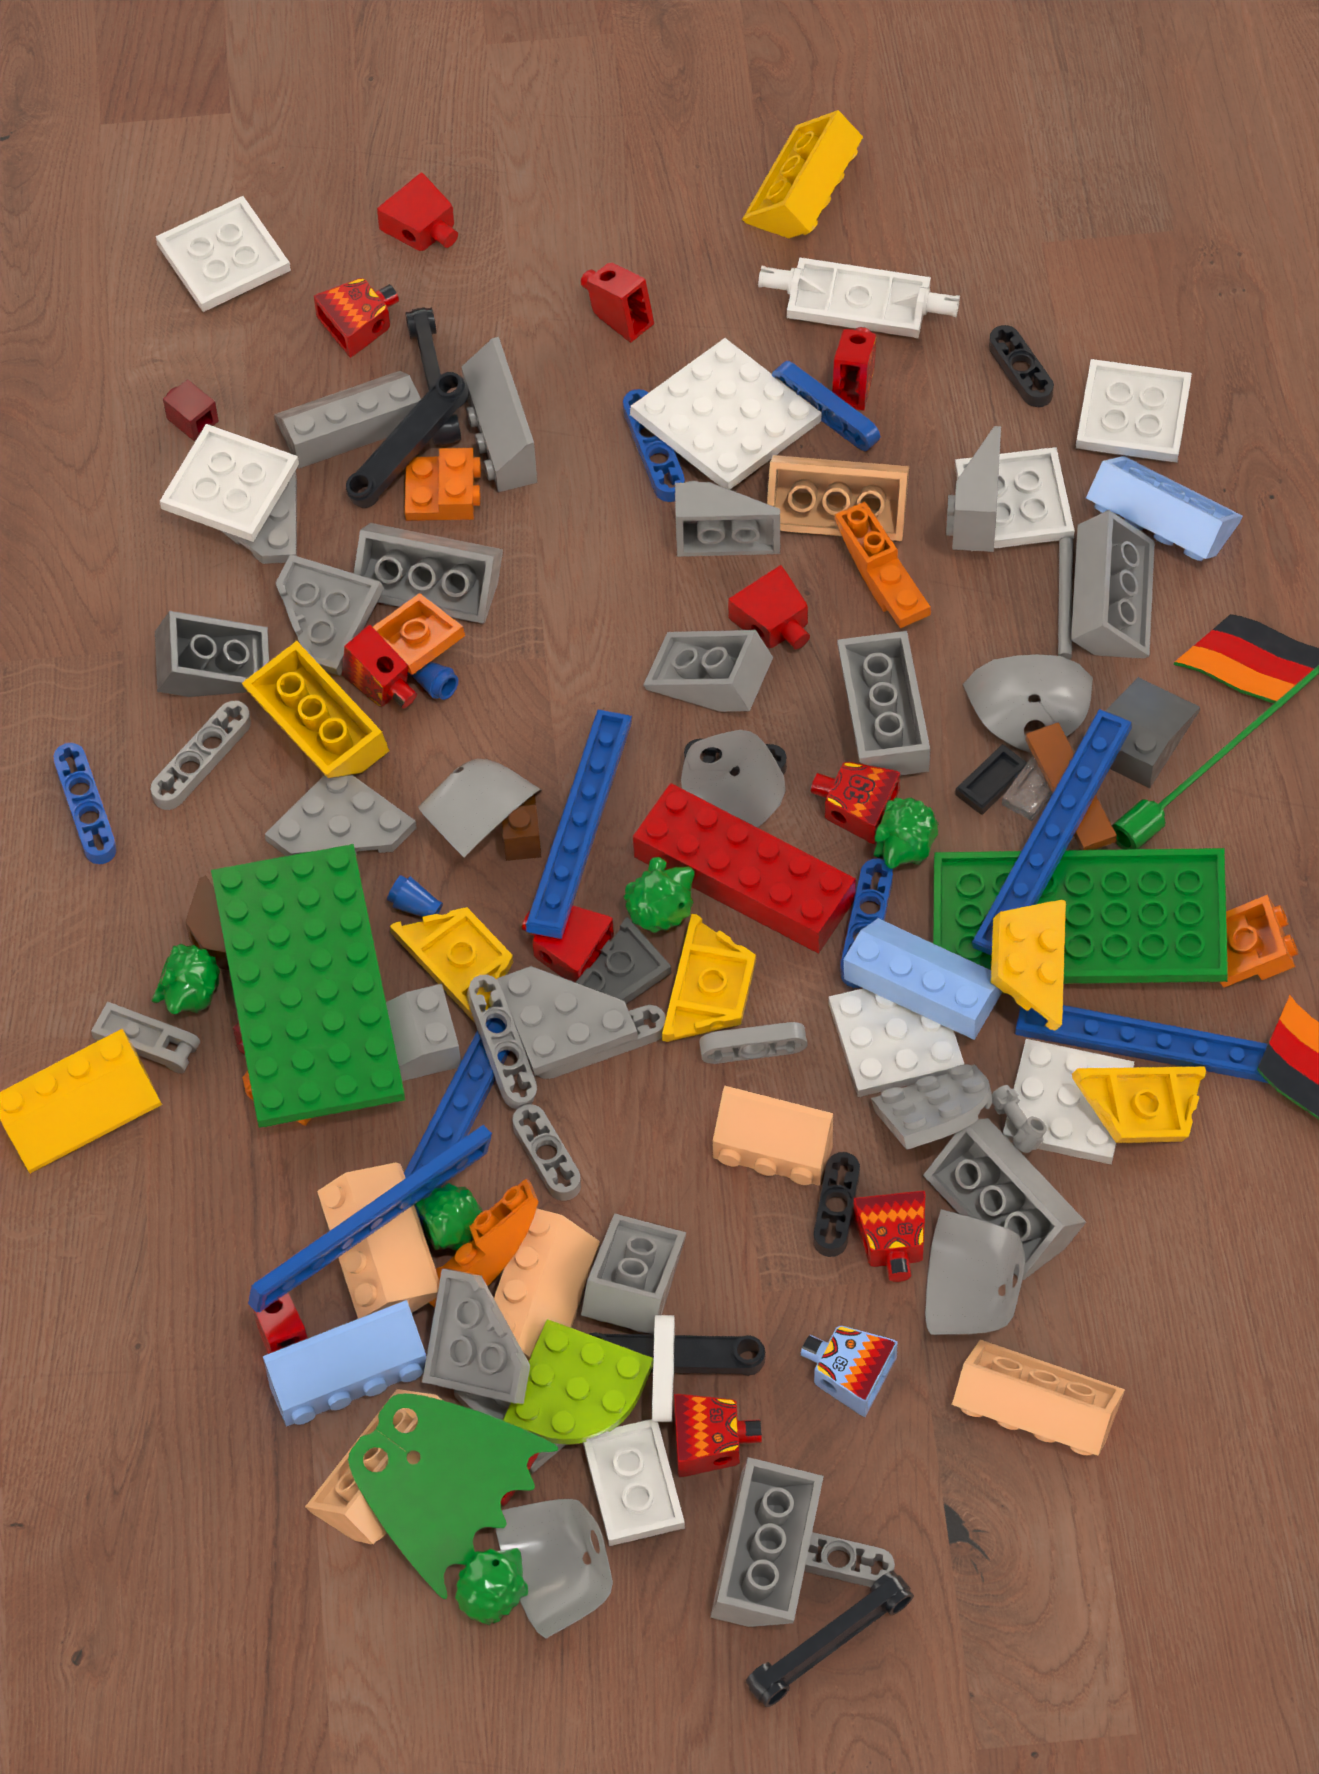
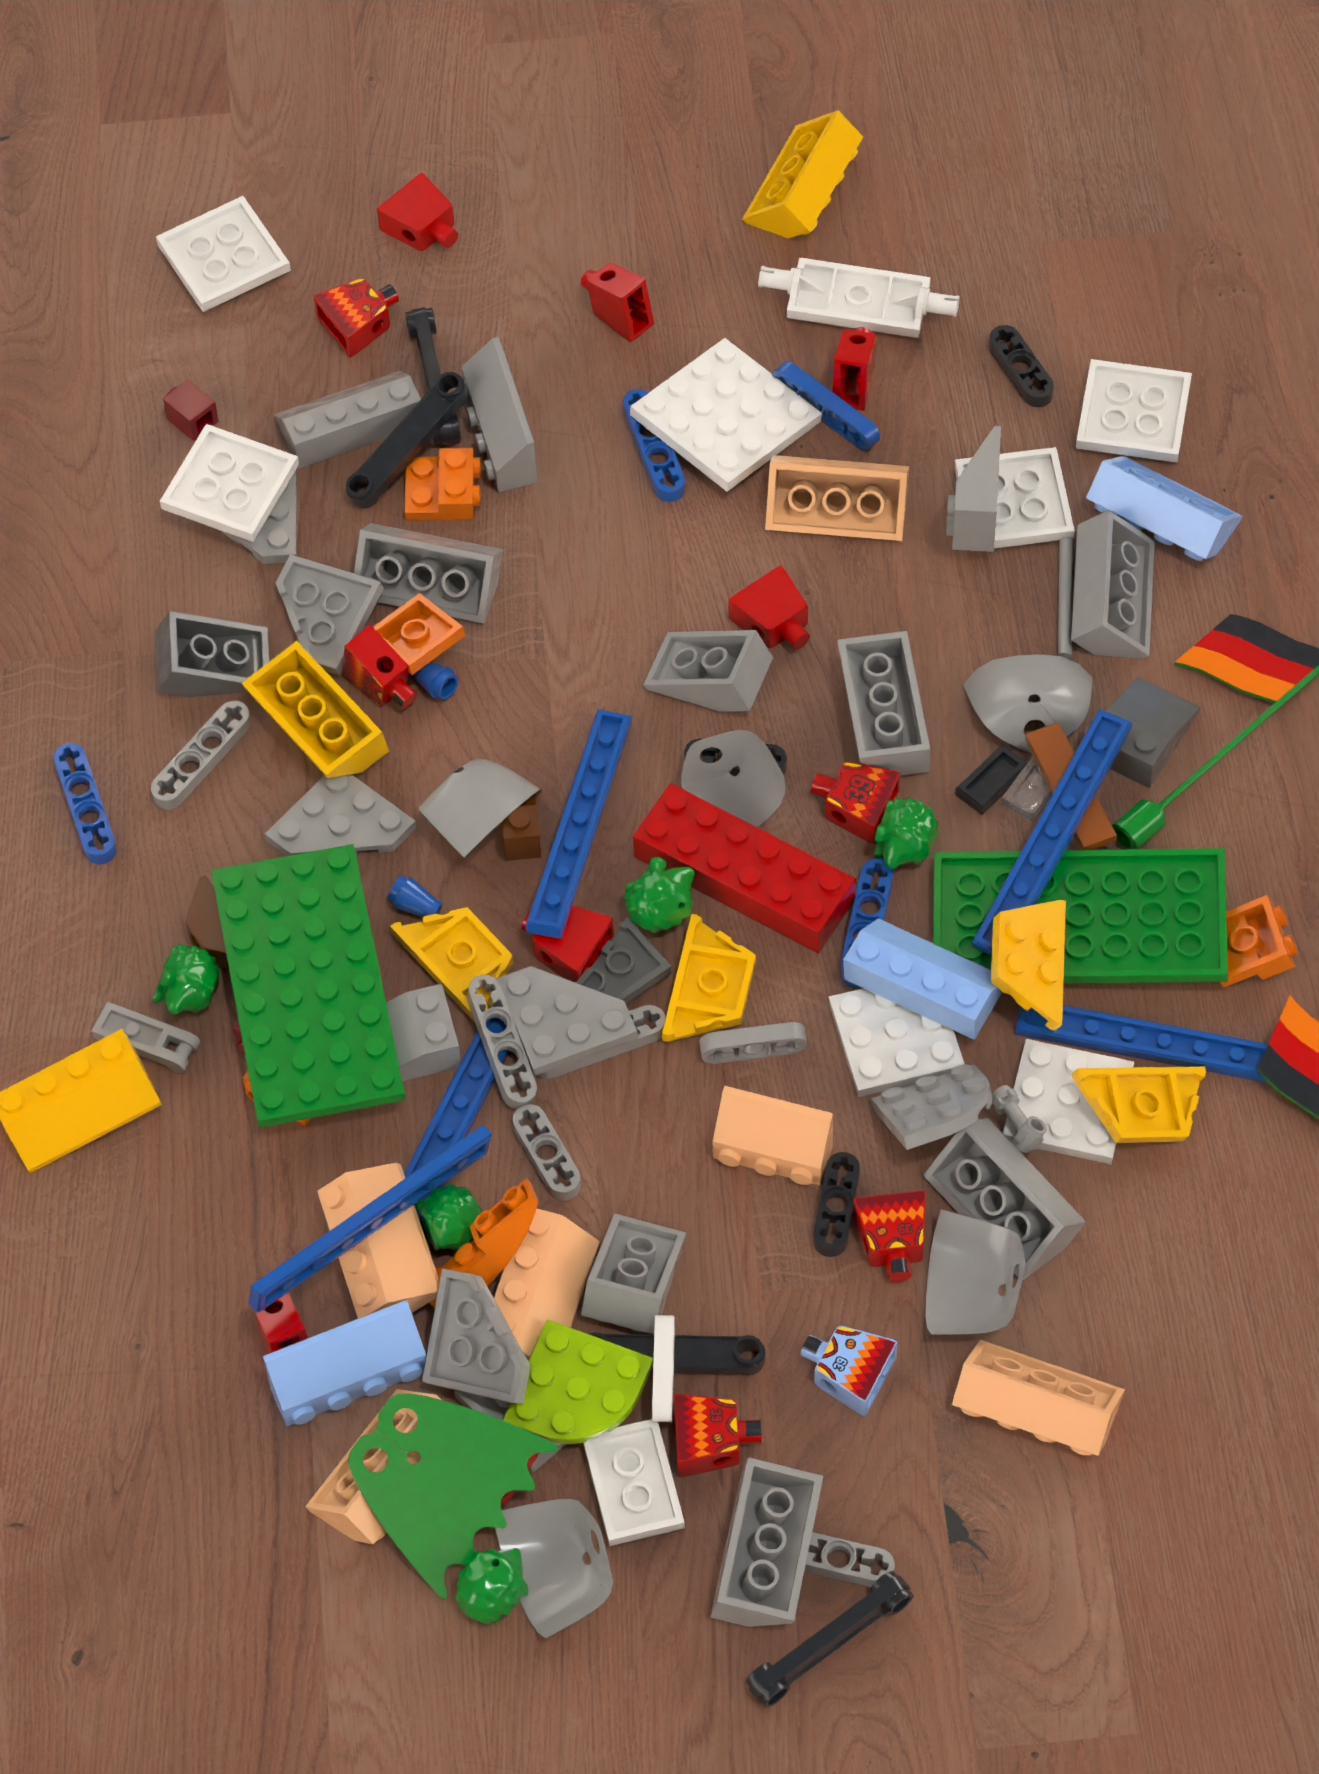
(723, 522): light grey slope -> none
(879, 565): orange slope -> none

